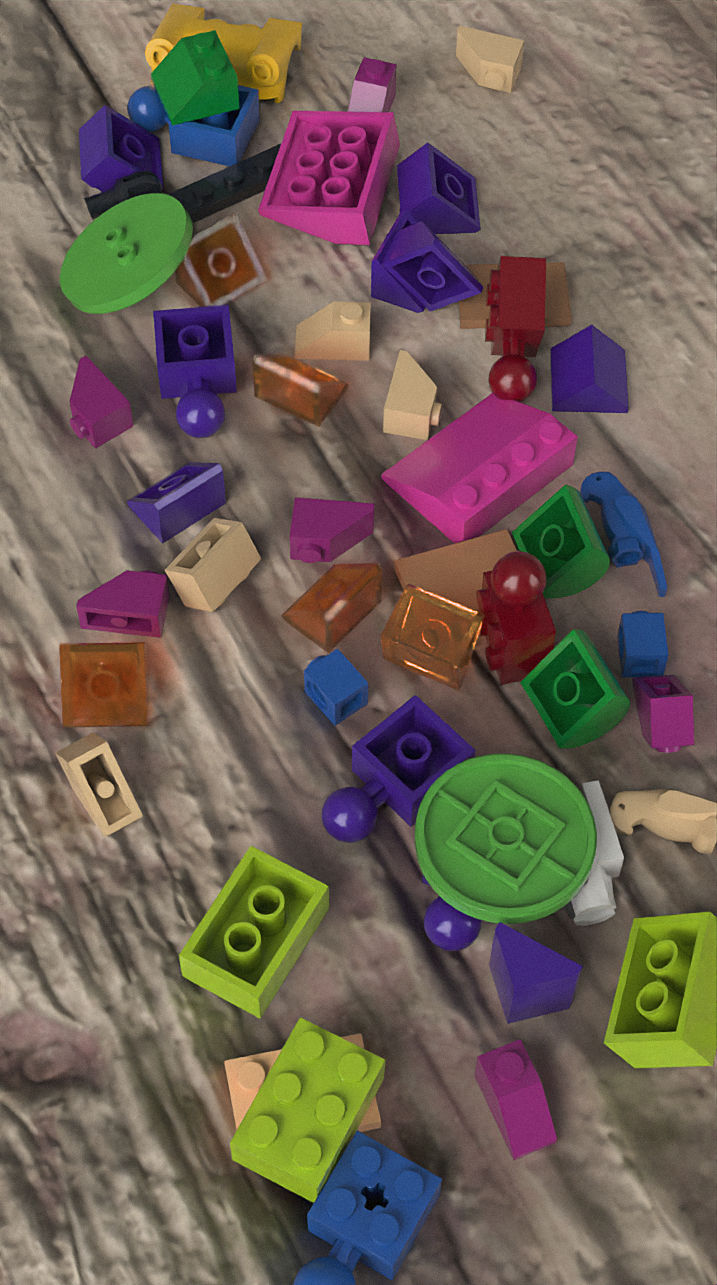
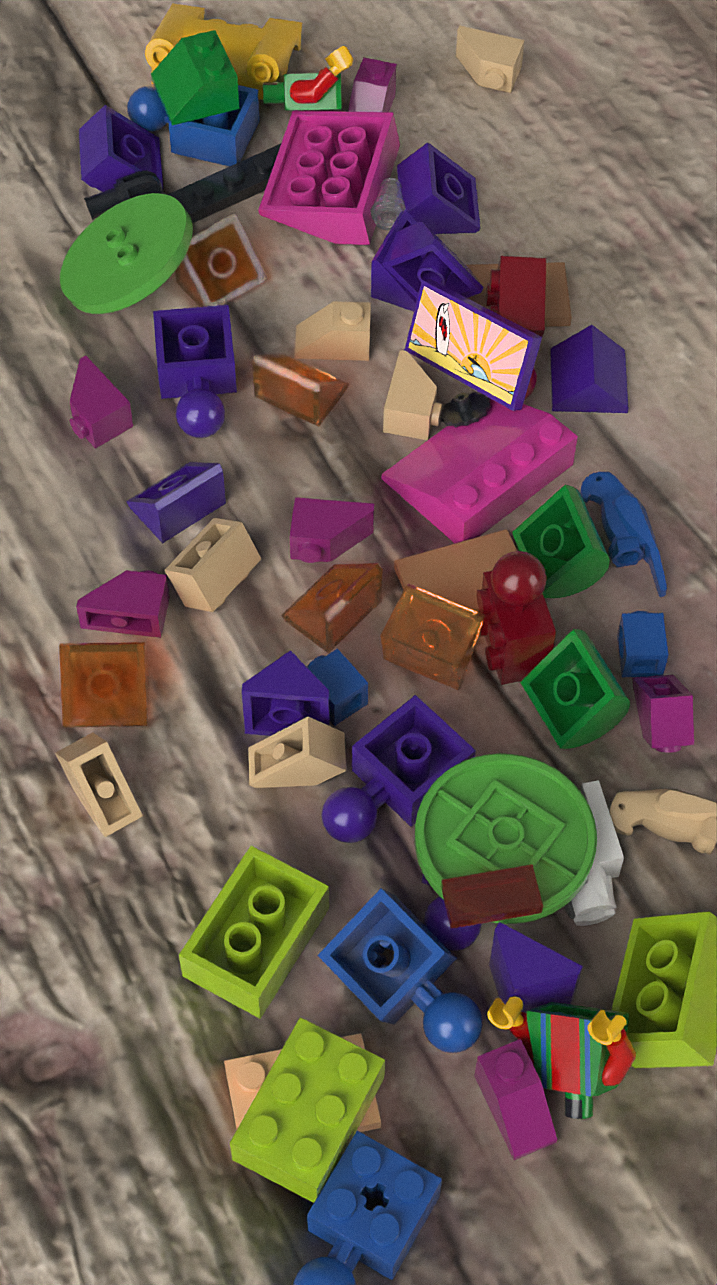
(283, 696): none -> dark purple slope
(298, 756): none -> tan slope
(311, 90): none -> torso
(356, 956): none -> blue brick
(387, 204): none -> clear cone
(465, 409): none -> black piece
(472, 344): none -> tile
(491, 896): none -> clear red tile
(571, 1048): none -> torso

